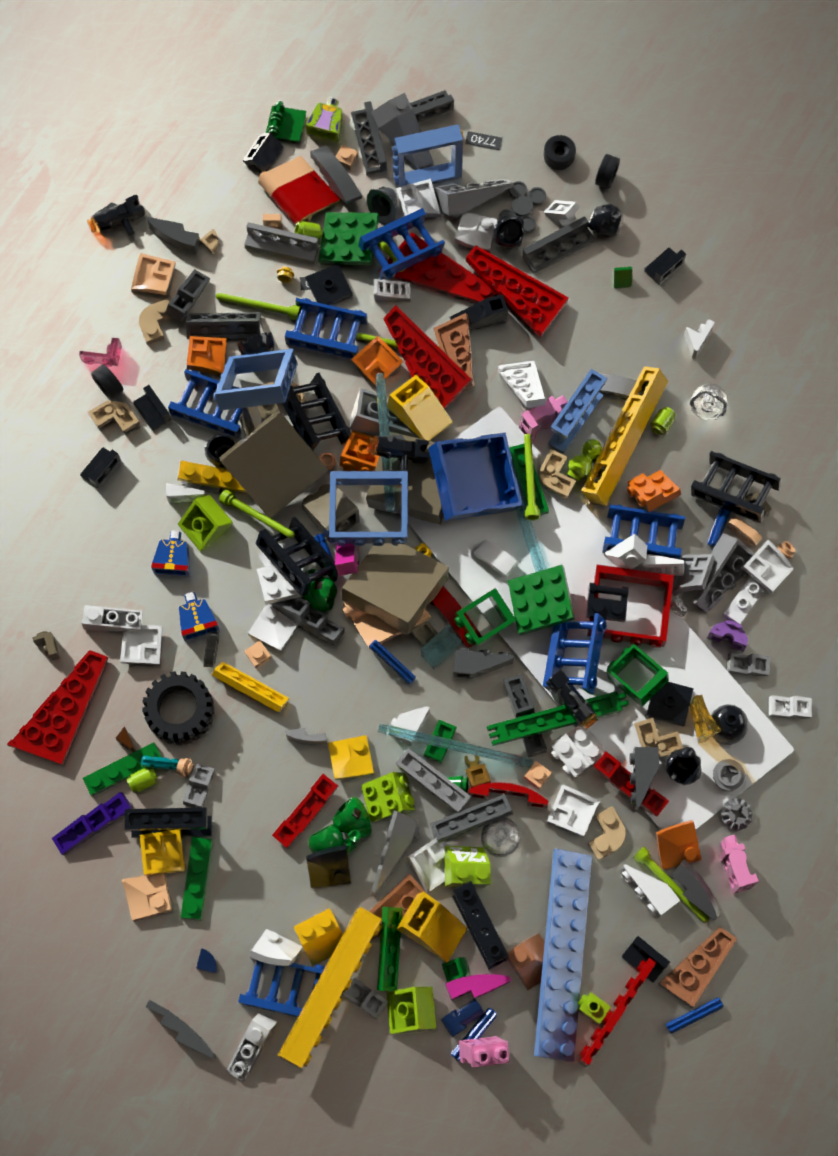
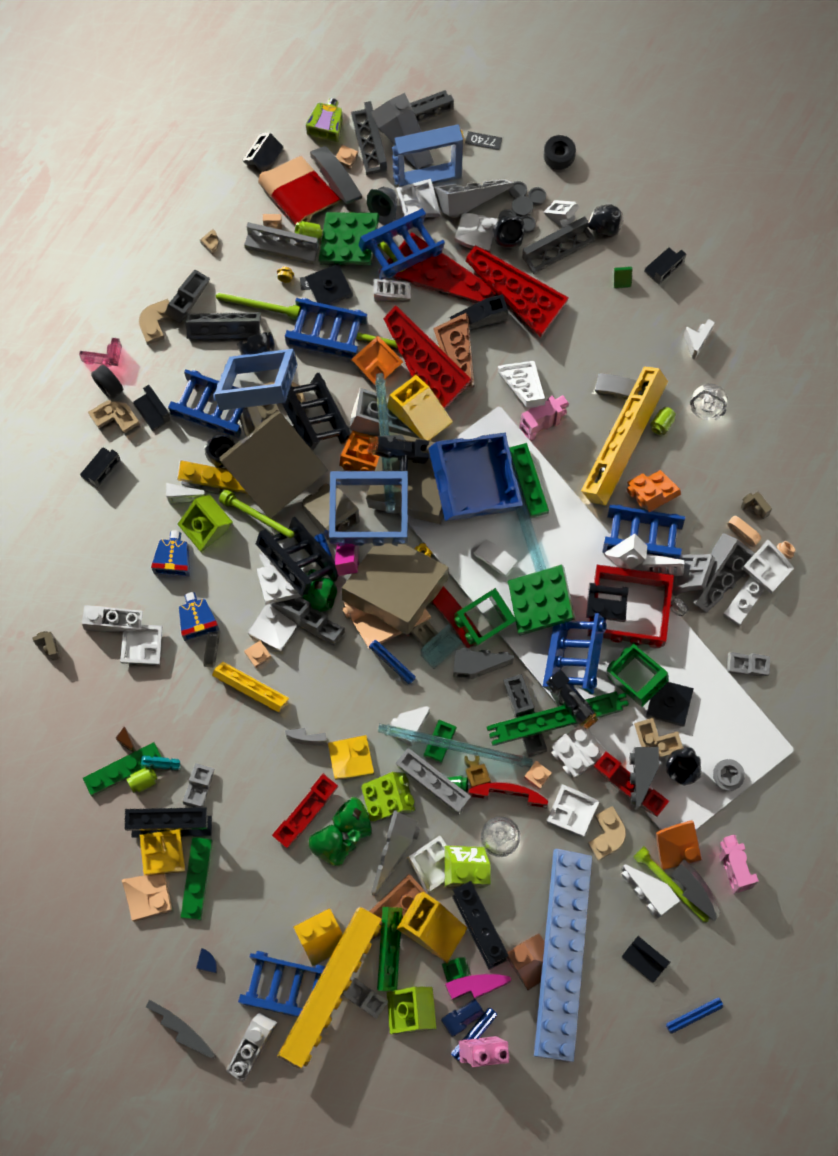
(59, 717): red wing -> none
(91, 823): dark purple slope -> none
(117, 214): black piece -> none
(152, 275): light nougat plate -> none
(175, 235): dark grey slope -> none
(185, 767): light nougat plate -> none
(186, 730): black tyre -> none
(207, 354): orange plate -> none
(275, 949): white plate -> none
(286, 122): green hinge -> none
(328, 460): light nougat plate -> none
(329, 867): black plate -> none
(471, 818): dark grey fence -> none
(532, 511): lime piece -> none
(551, 476): tan plate -> none
(577, 411): medium blue fence -> none
(581, 464): lime animal -> none
(593, 1008): lime brick -> none
(607, 171): black tyre -> none
(612, 1018): red wing -> none
(697, 970): nougat wing -> none
(703, 722): clear yellow plate -> none
(718, 527): blue axle -> none
(729, 818): light grey gear -> none
(731, 632): medium lavender cylinder -> none
(732, 723): black cylinder -> none
(735, 503): black fence -> none
(790, 707): white slope -> none

